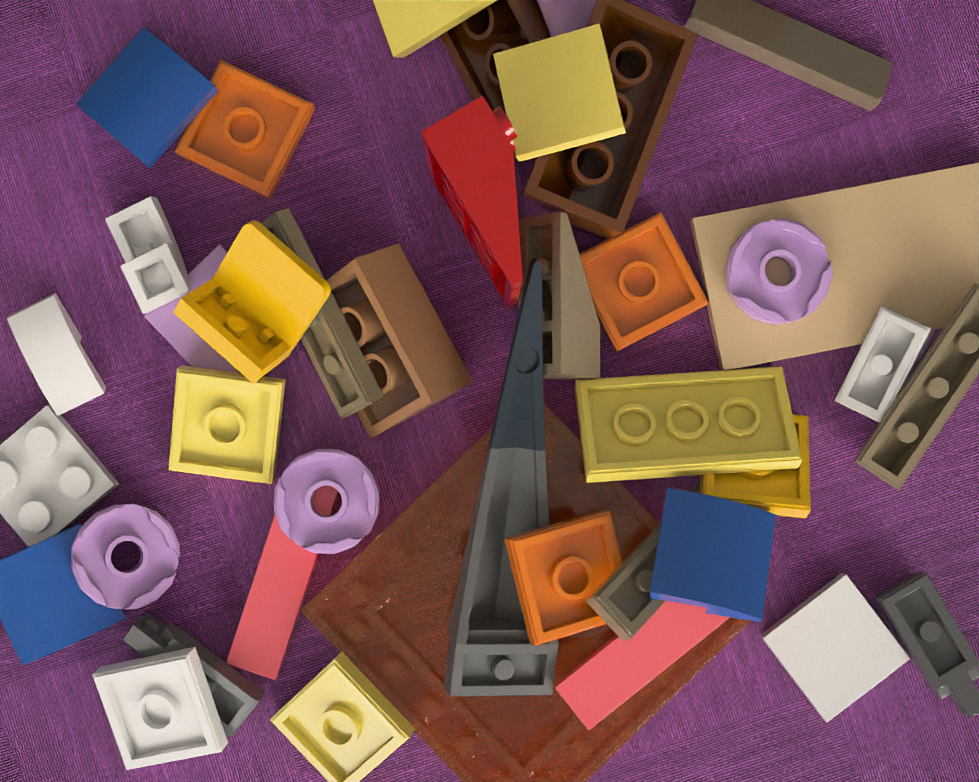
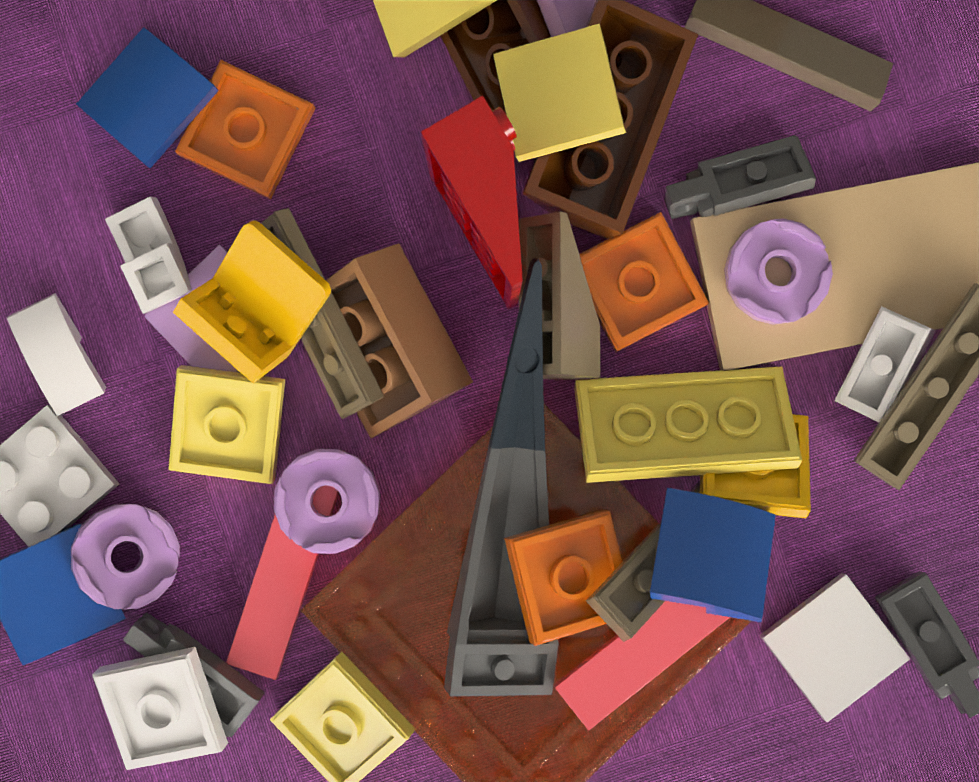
(742, 179): none -> dark grey hinge

